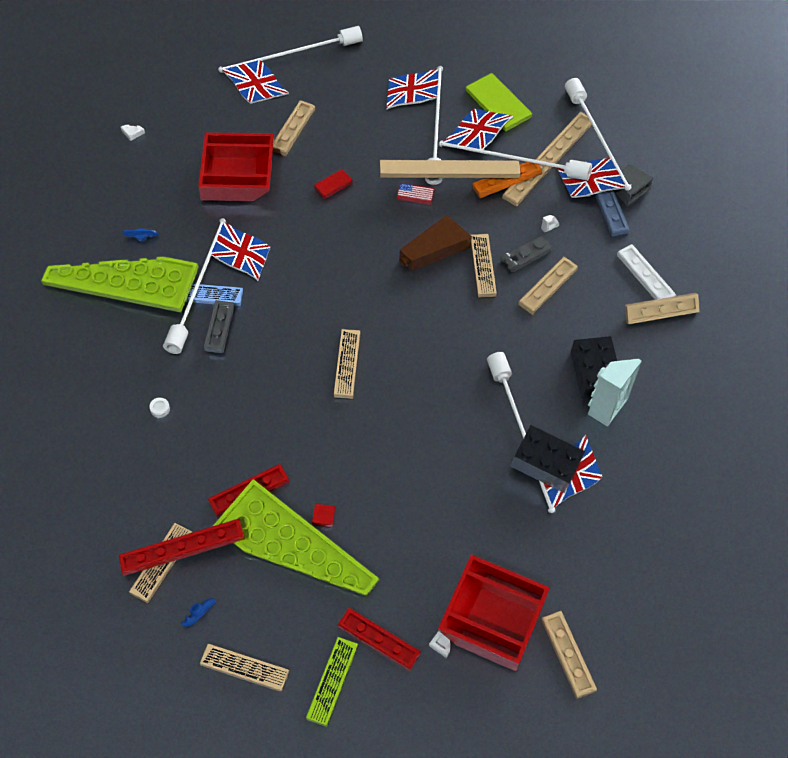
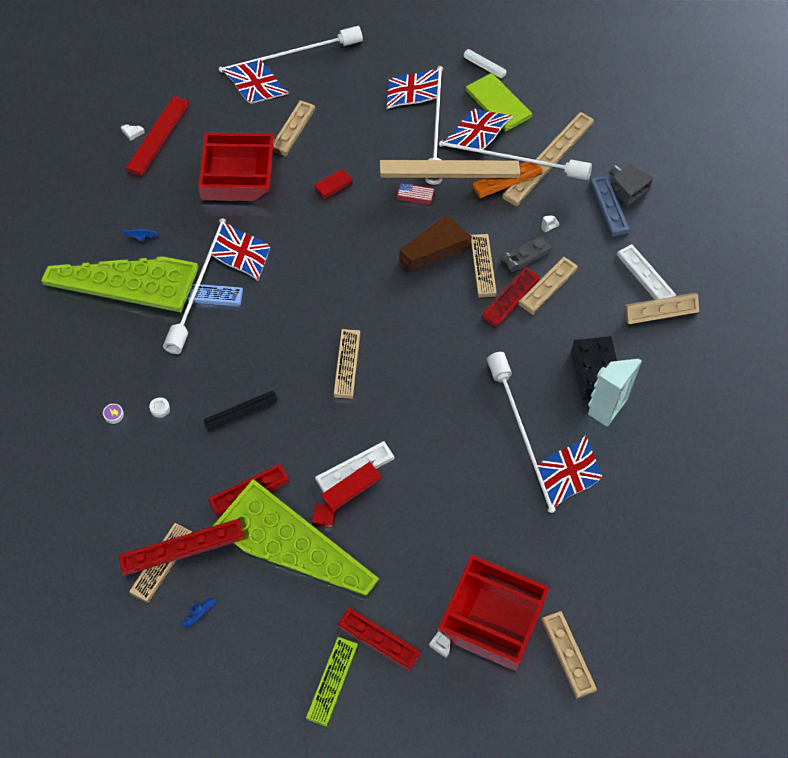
(113, 413): none -> tile
(157, 136): none -> red tile
(219, 326): dark grey plate -> none
(239, 410): none -> black axle
(244, 667): tan tile -> none
(351, 486): none -> red tile
(376, 455): none -> white tile
(484, 63): none -> white axle
(510, 297): none -> red tile
(547, 458): black brick -> none
(605, 172): flag -> none

